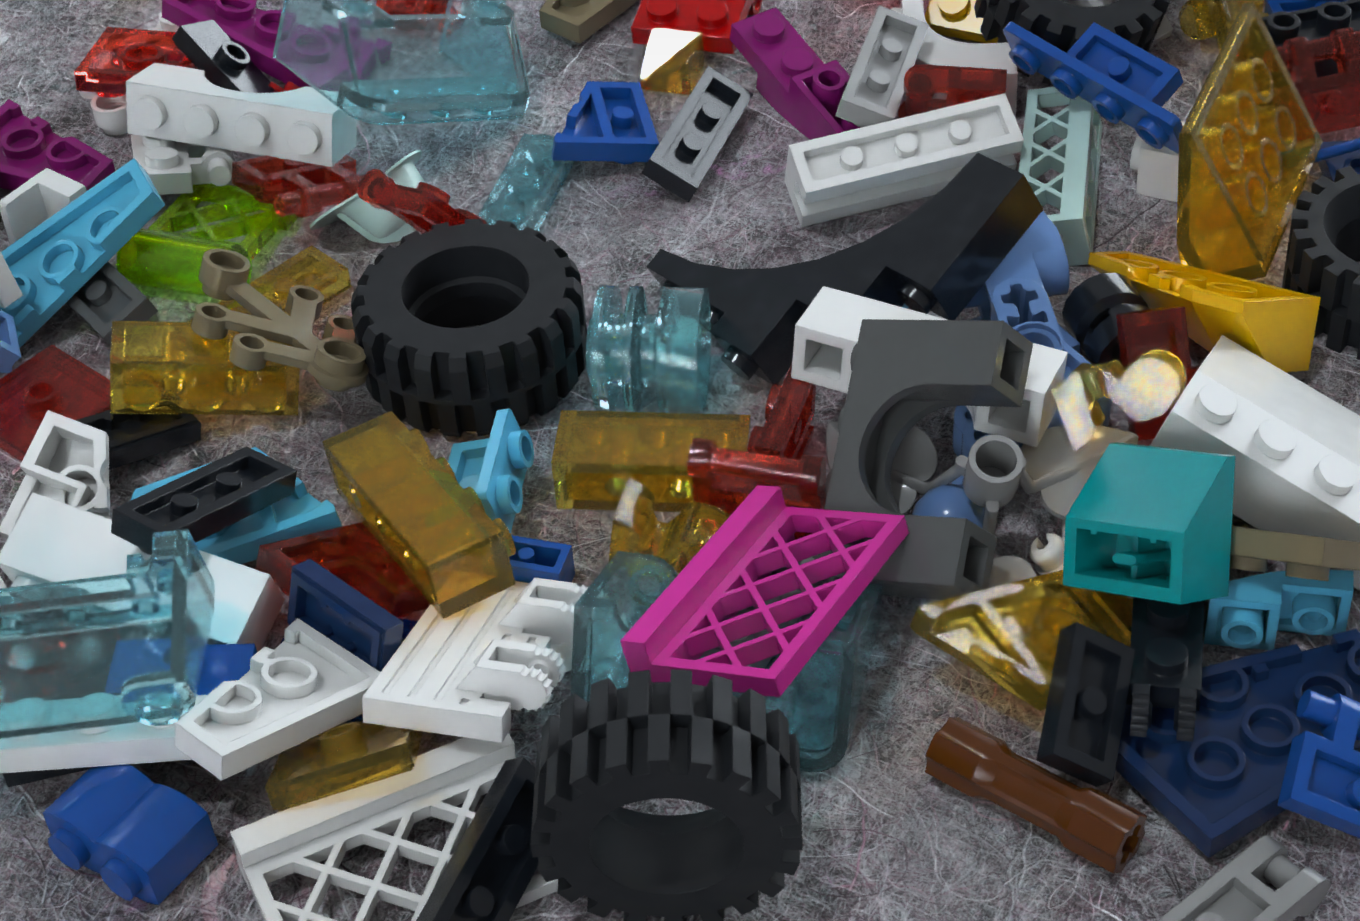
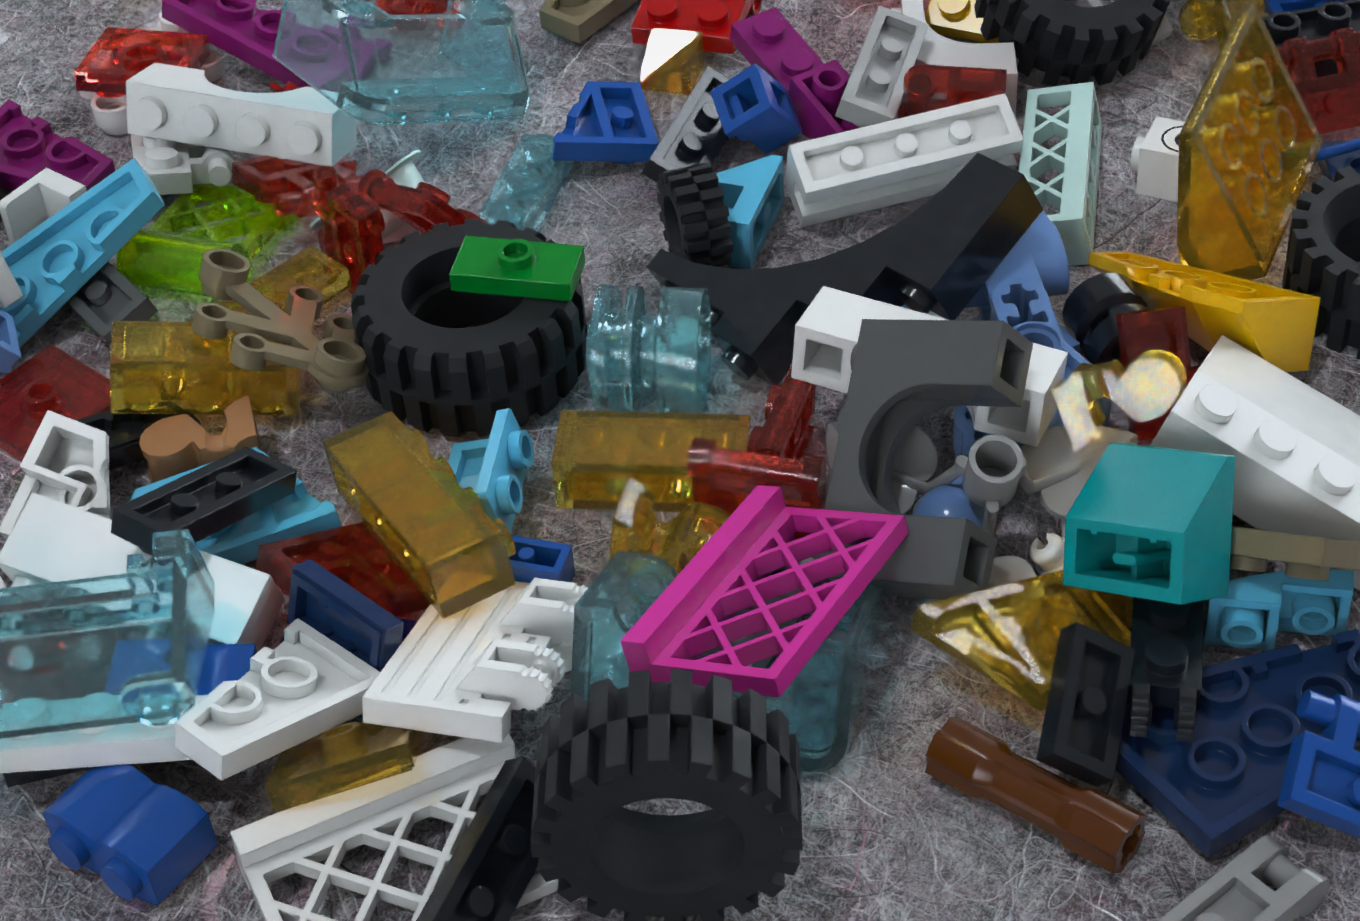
(183, 444): none -> medium nougat leg
(222, 59): black plate -> none
(348, 222): none -> clear red plate
(517, 268): none -> green plate
(695, 215): none -> black tyre
(754, 201): none -> medium azure slope
(756, 109): none -> blue brick
(1110, 74): blue bracket -> none

